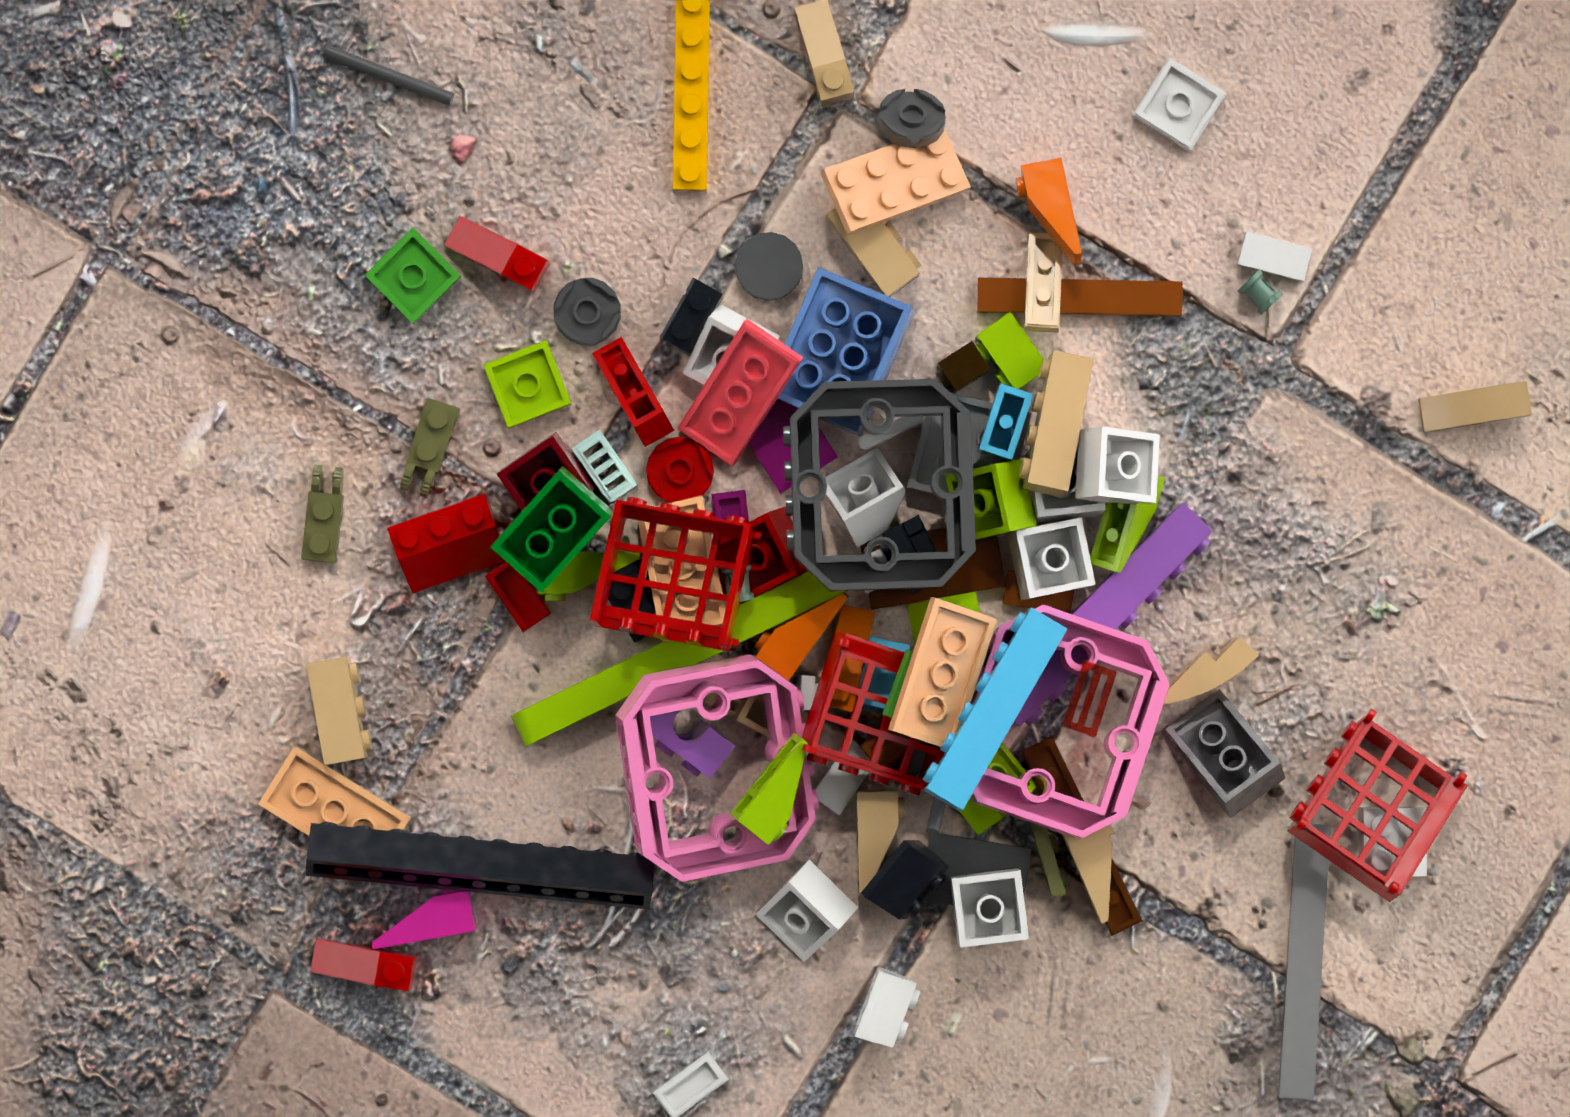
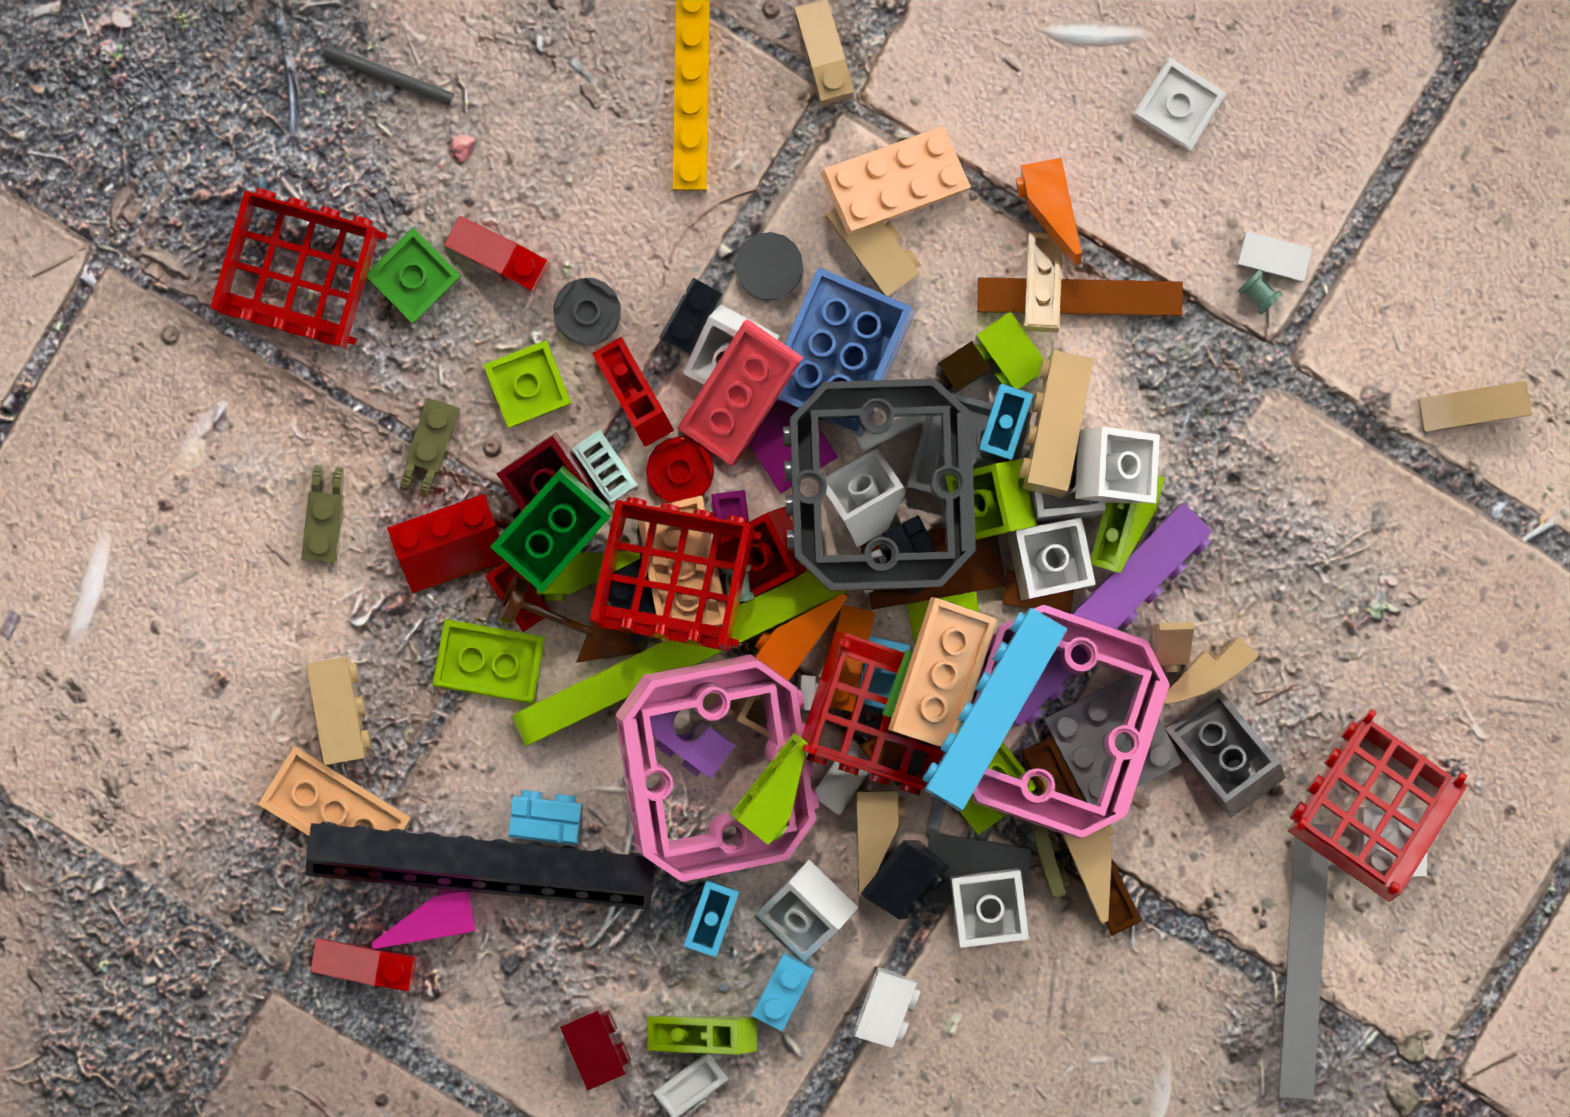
(284, 318): none -> red window
(489, 661): none -> lime tile
(545, 818): none -> medium azure brick
(595, 1047): none -> dark red brick
(599, 642): none -> reddish brown piece
(702, 1034): none -> lime slope
(711, 918): none -> medium azure brick
(782, 991): none -> medium azure brick
(911, 118): dark grey tile -> none
(1079, 726): clear red tile -> none
(1081, 733): none -> light grey plate
(1172, 644): none -> tan slope

